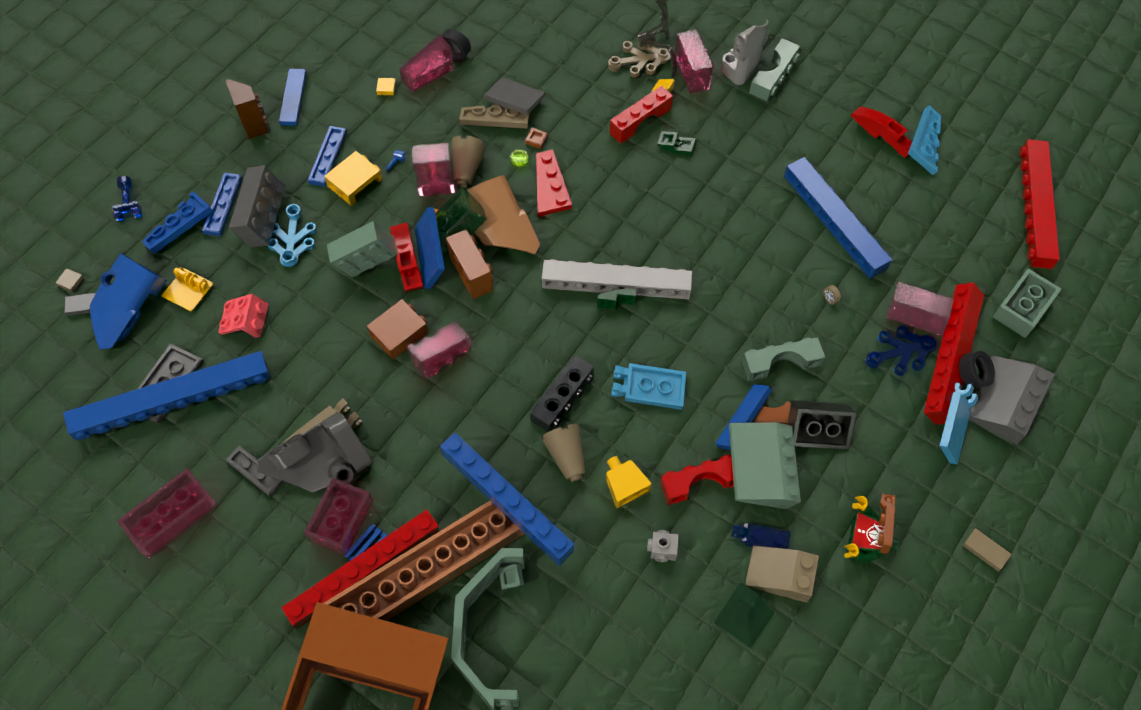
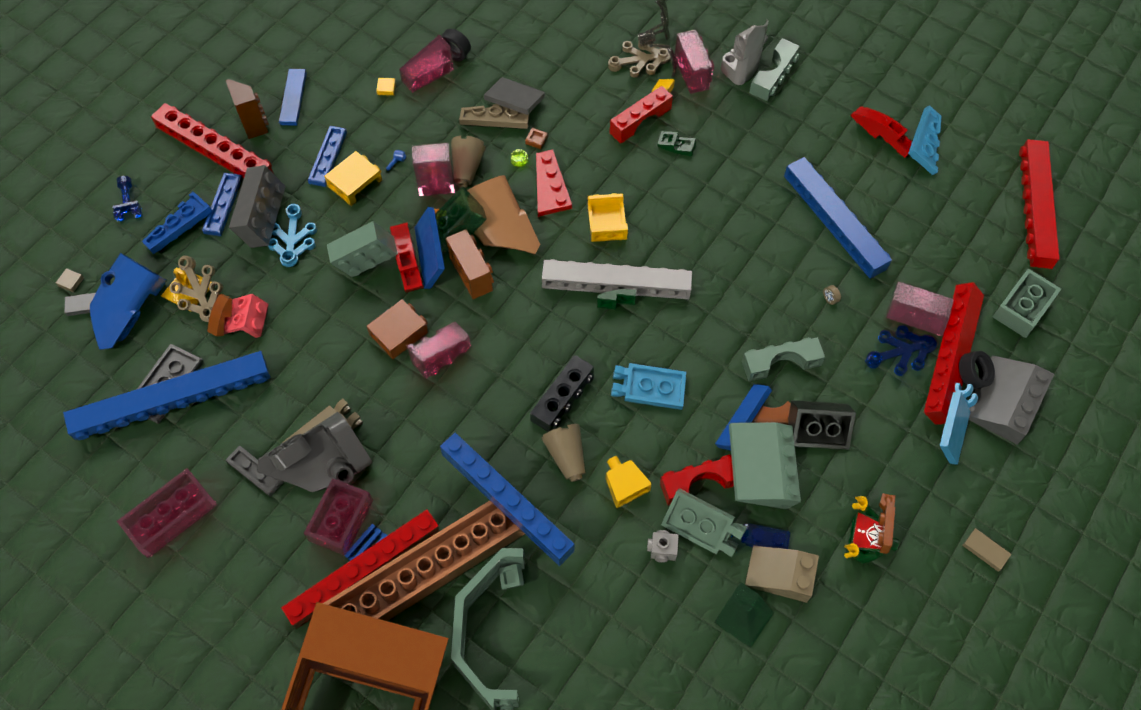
(198, 291): none -> dark tan plant
(206, 140): none -> red brick
(221, 309): none -> dark orange slope
(607, 217): none -> yellow panel
(702, 523): none -> sand green tile

